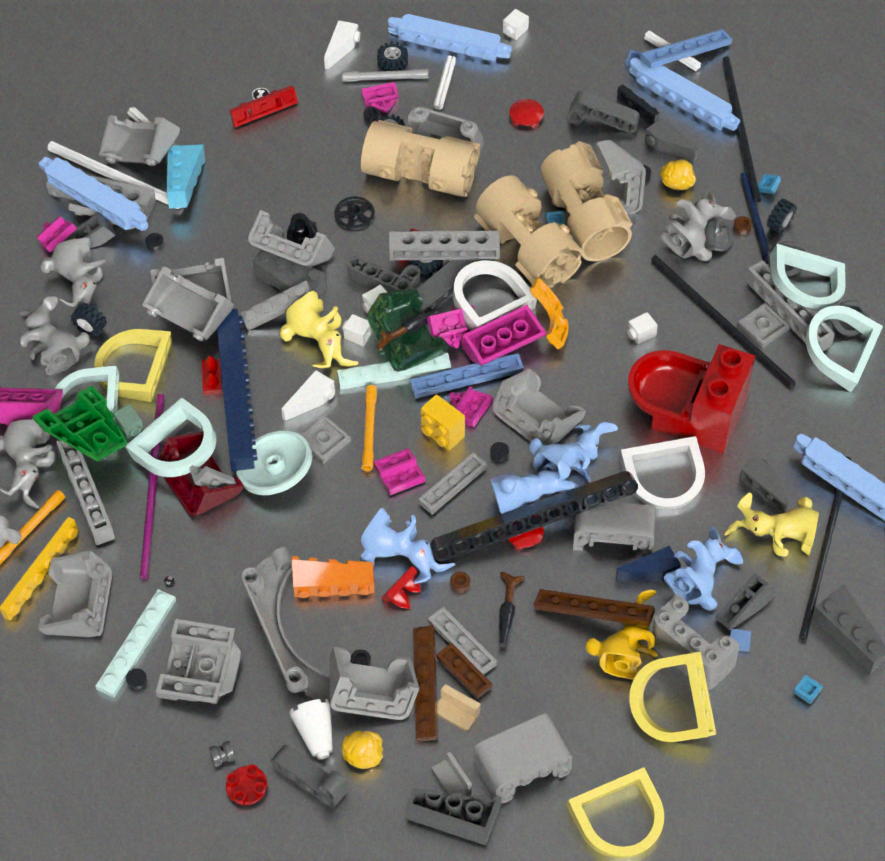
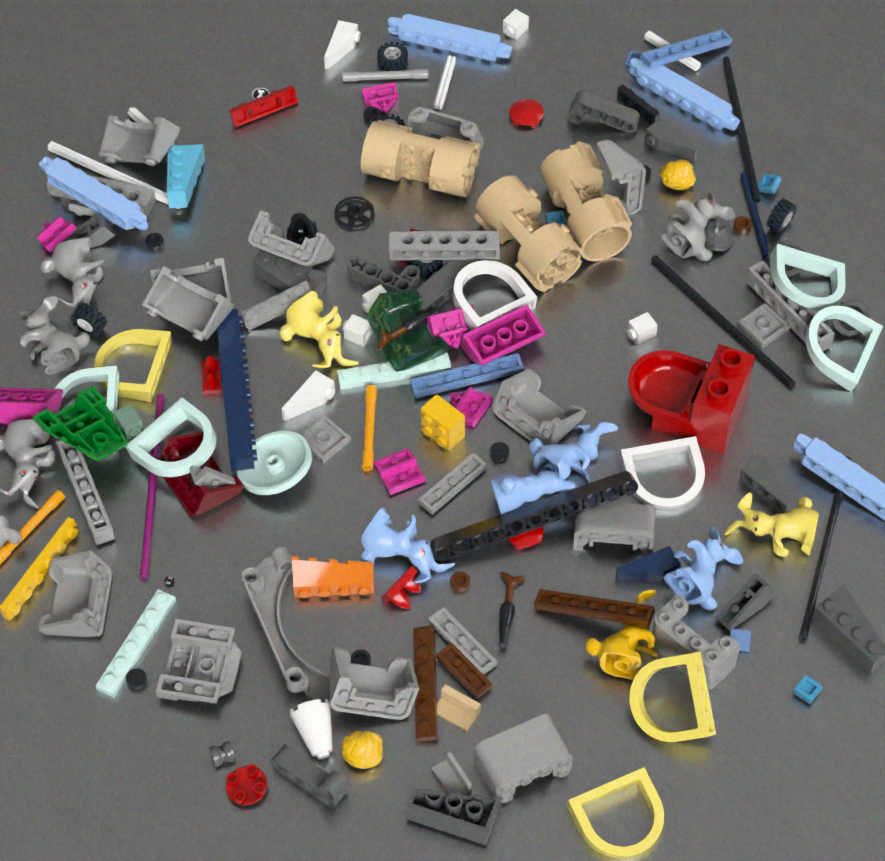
(559, 326): light orange plate -> none

